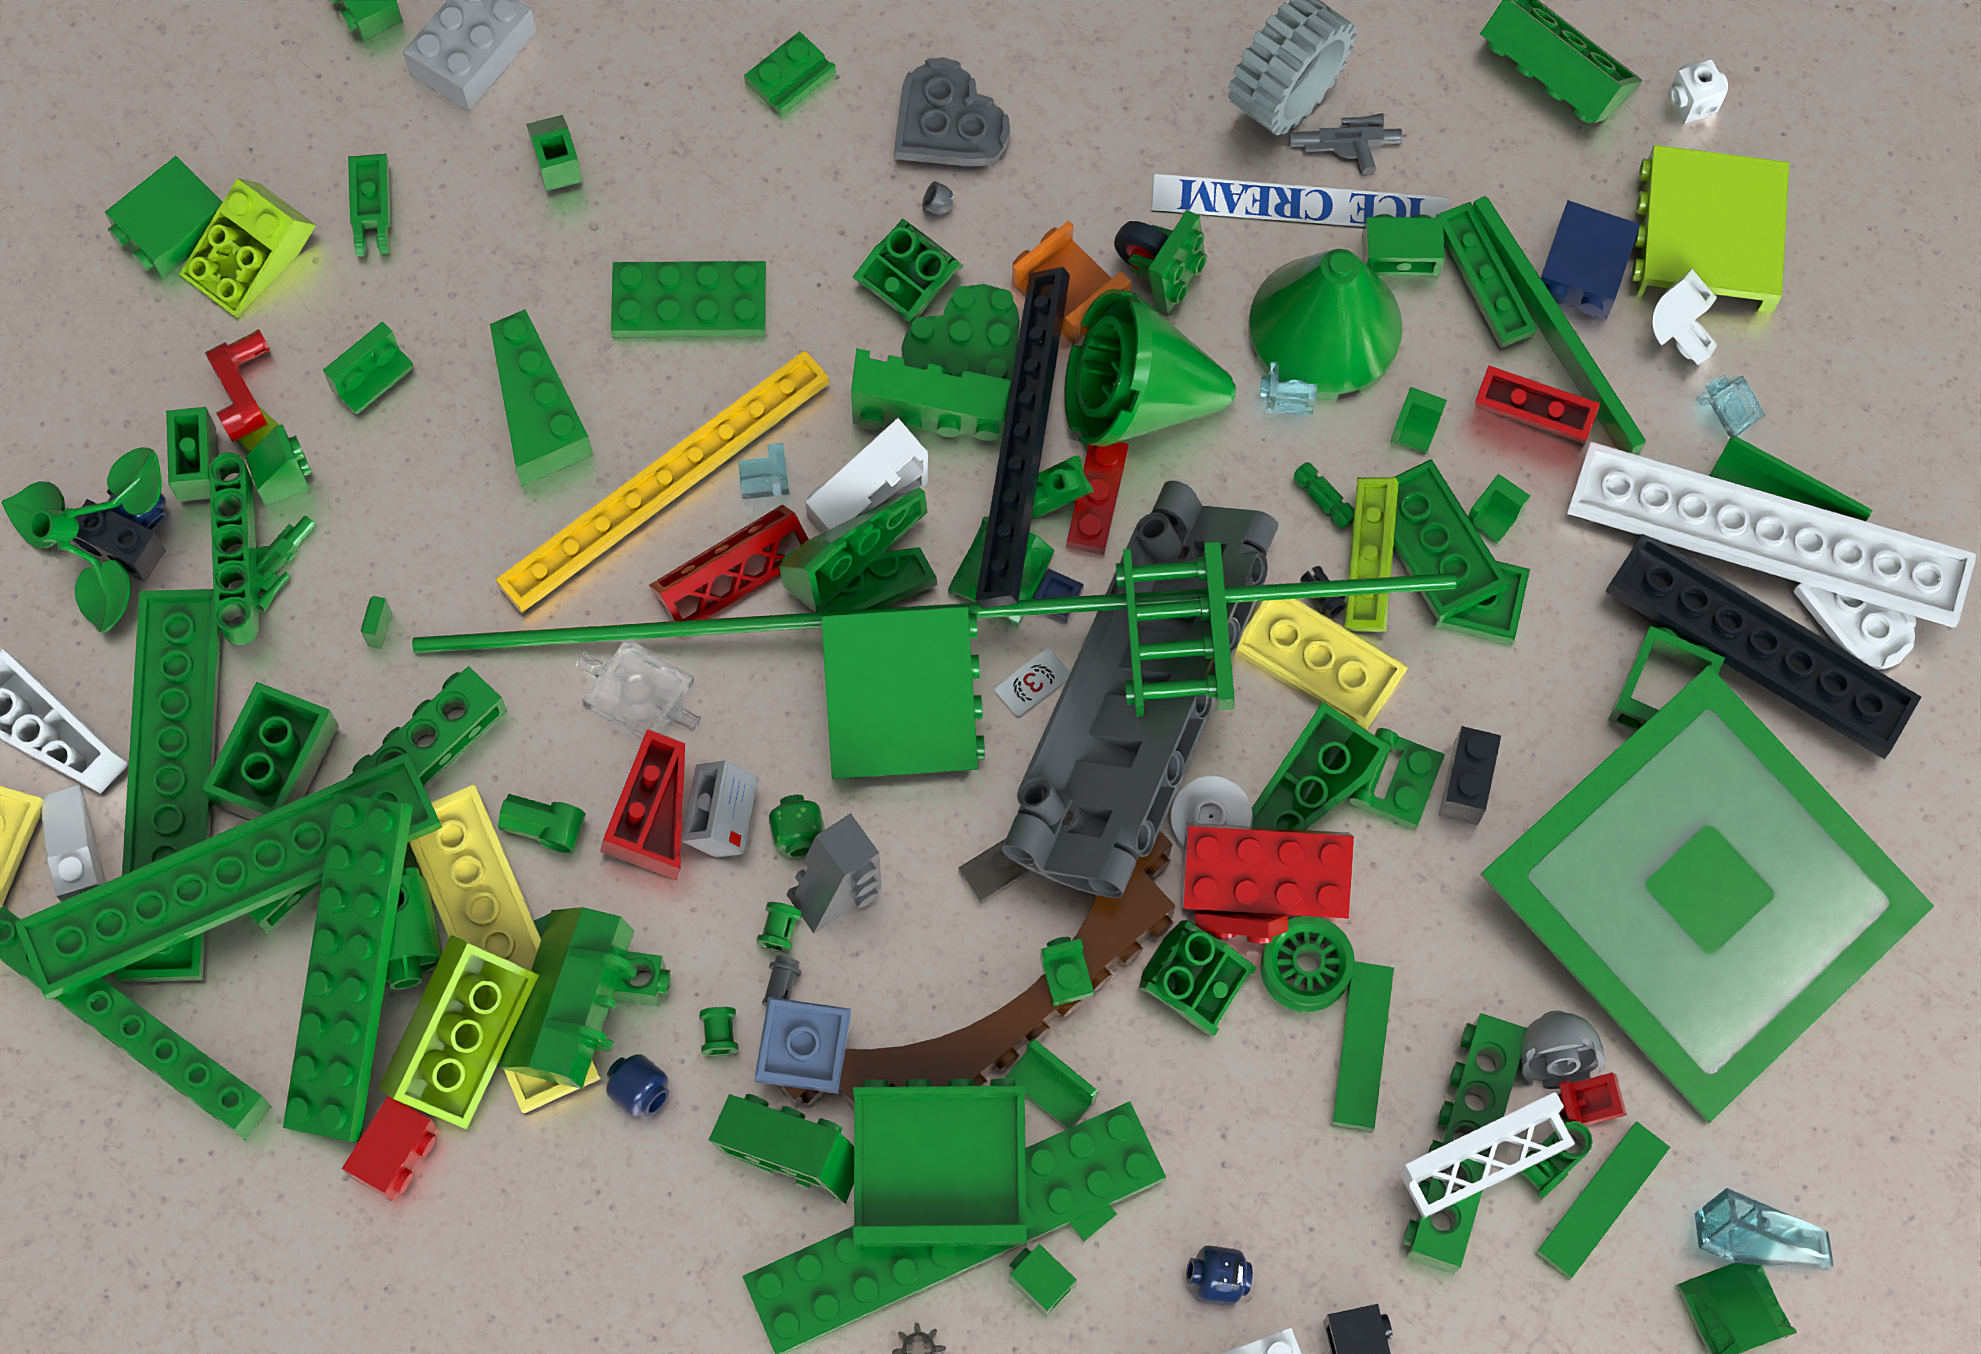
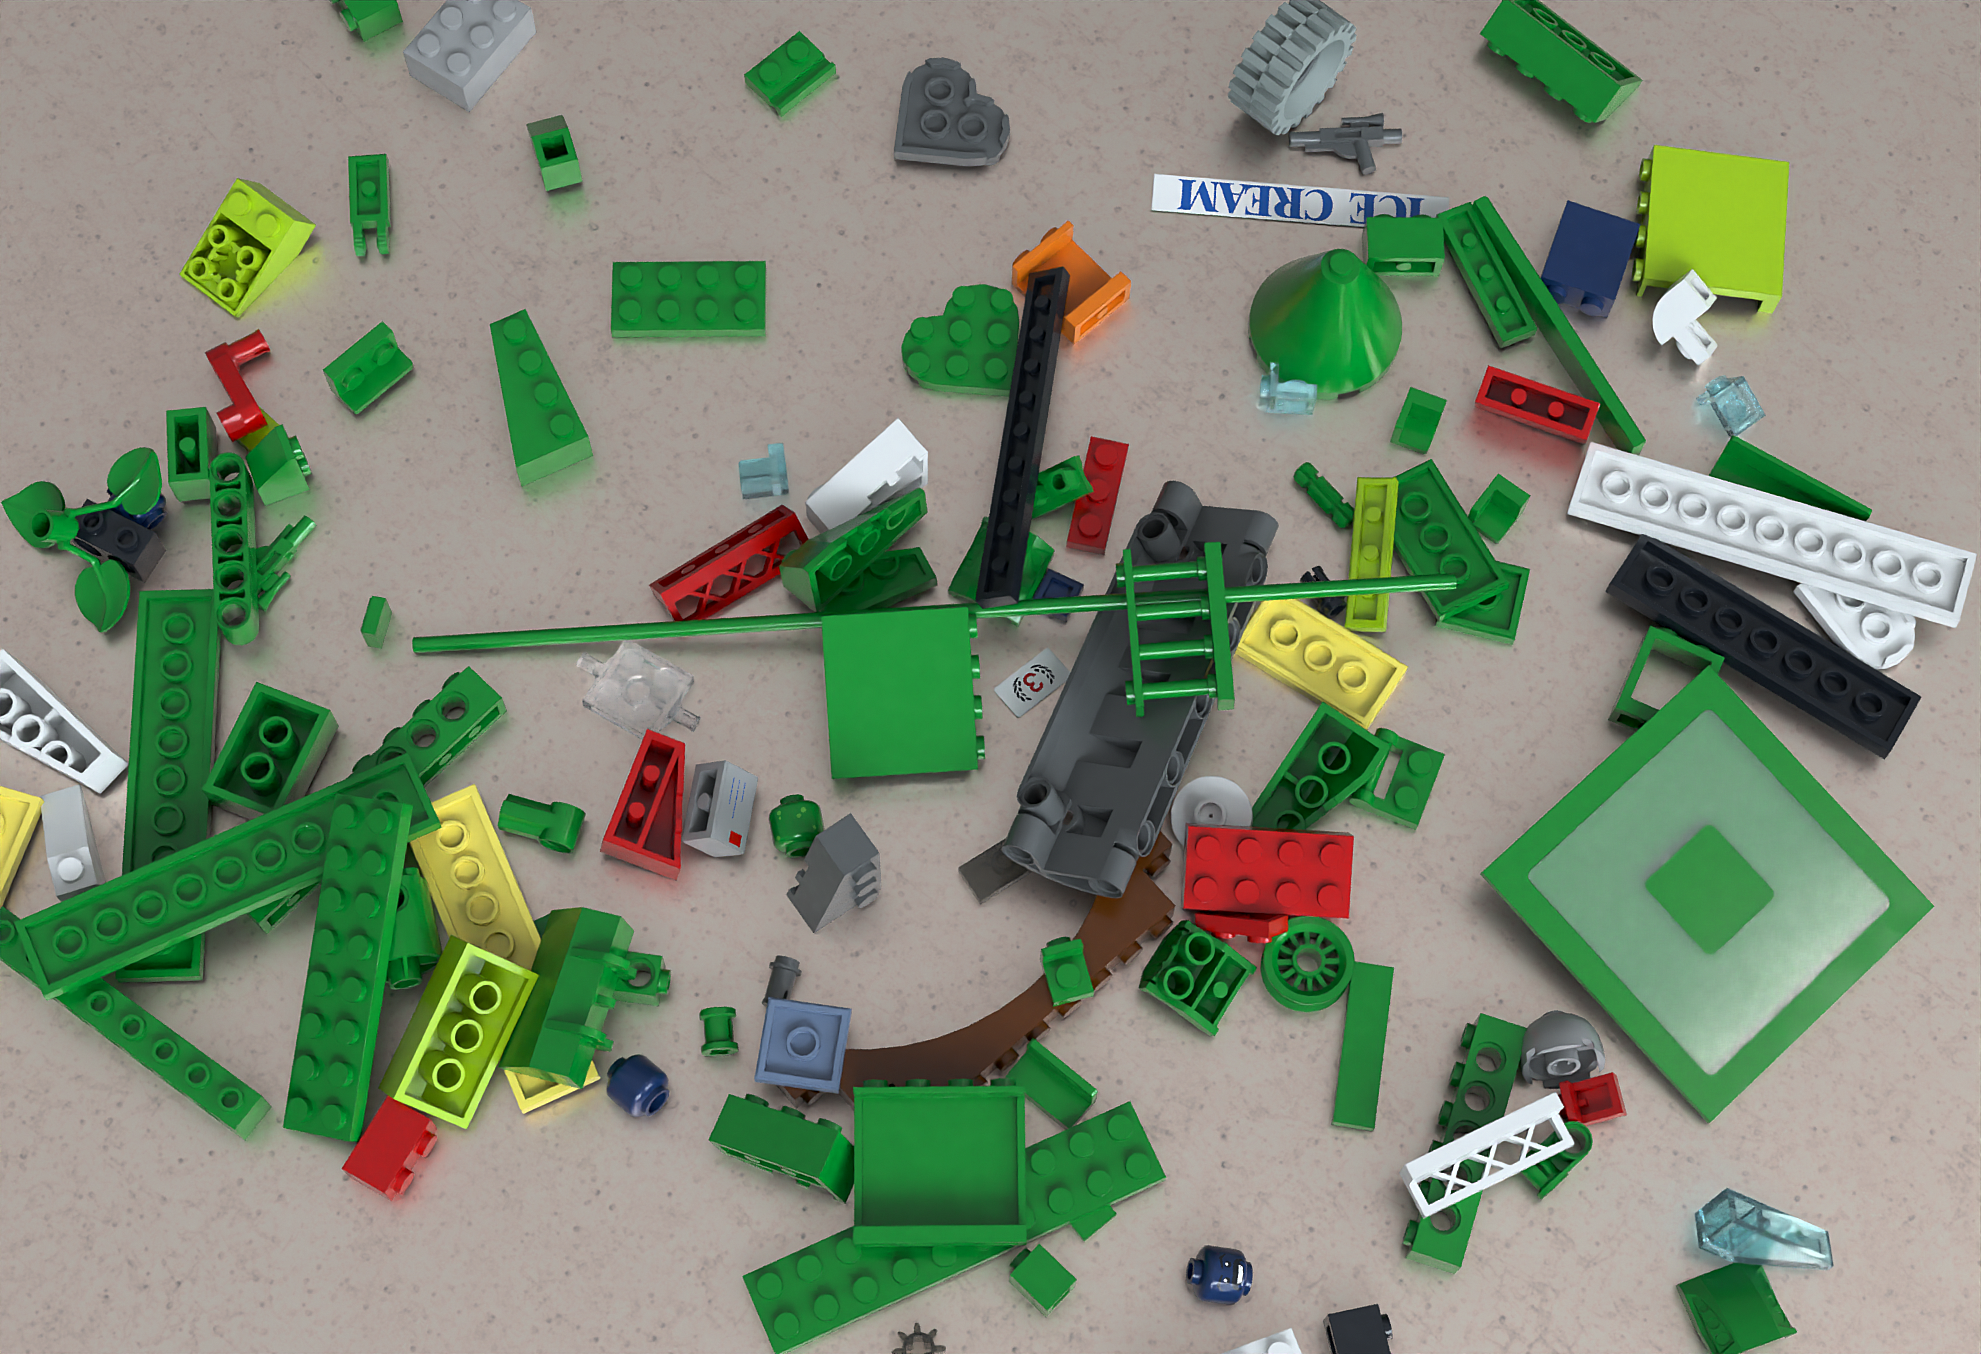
(163, 217): green brick -> none
(662, 481): yellow plate -> none
(779, 927): green bush -> none
(907, 270): green slope -> none
(927, 398): green wedge -> none
(938, 199): dark grey hinge -> none
(1137, 374): green cone -> none
(1164, 256): green plate -> none
(1470, 775): black piece -> none
(1602, 1200): green tile -> none
(1698, 90): white brick -> none

